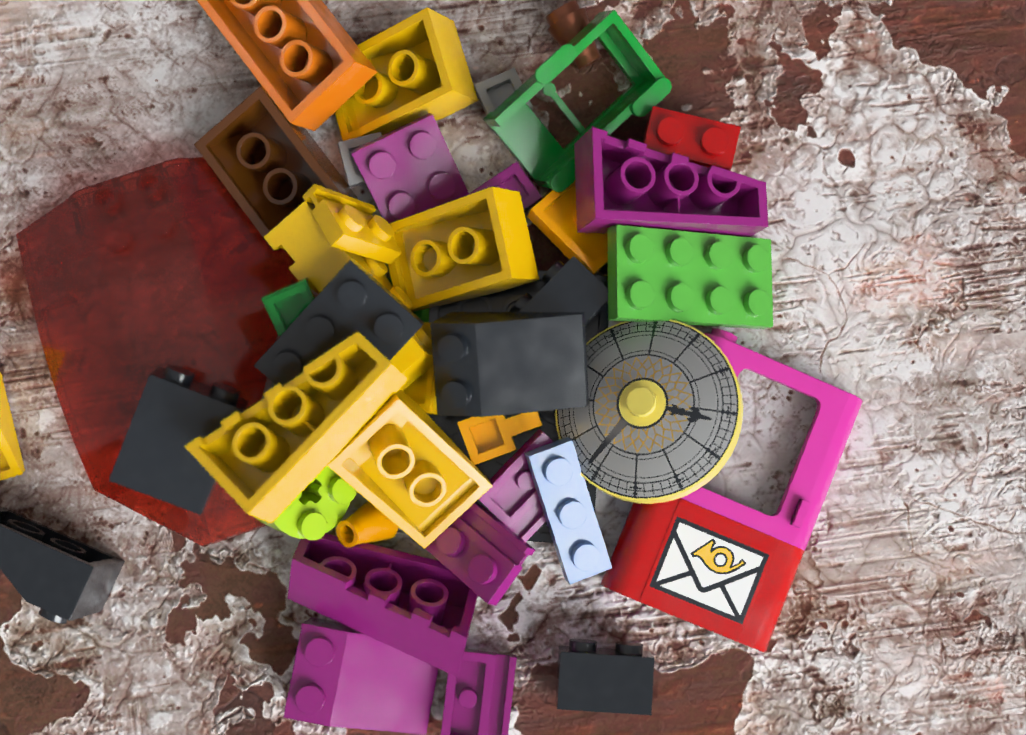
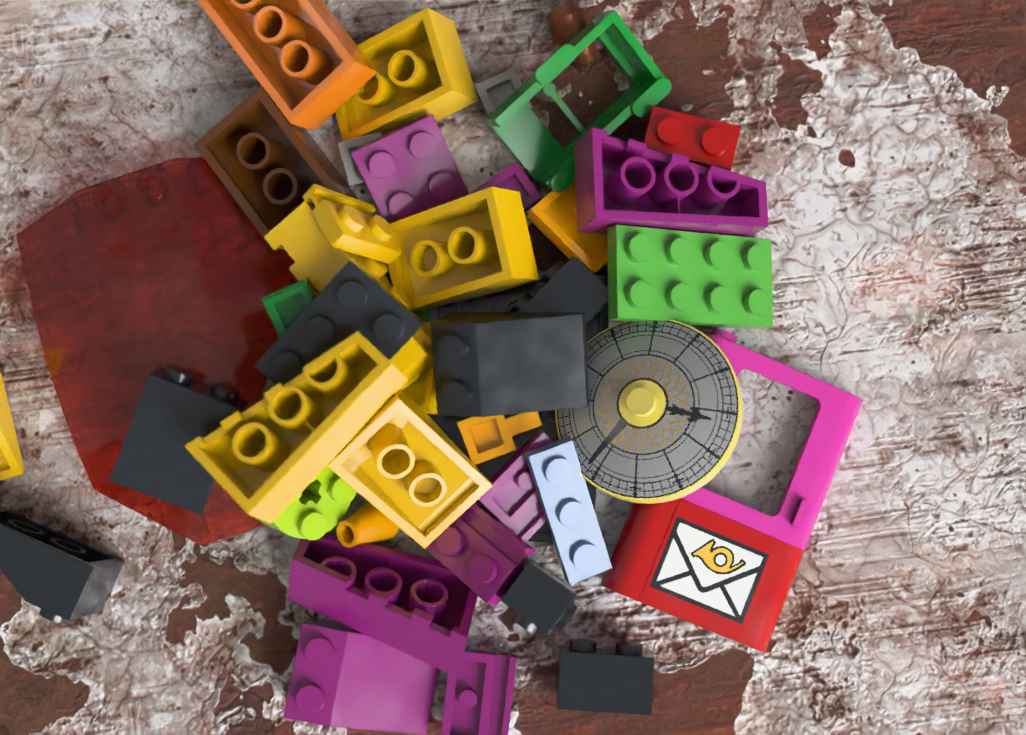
(539, 599): none -> black brick

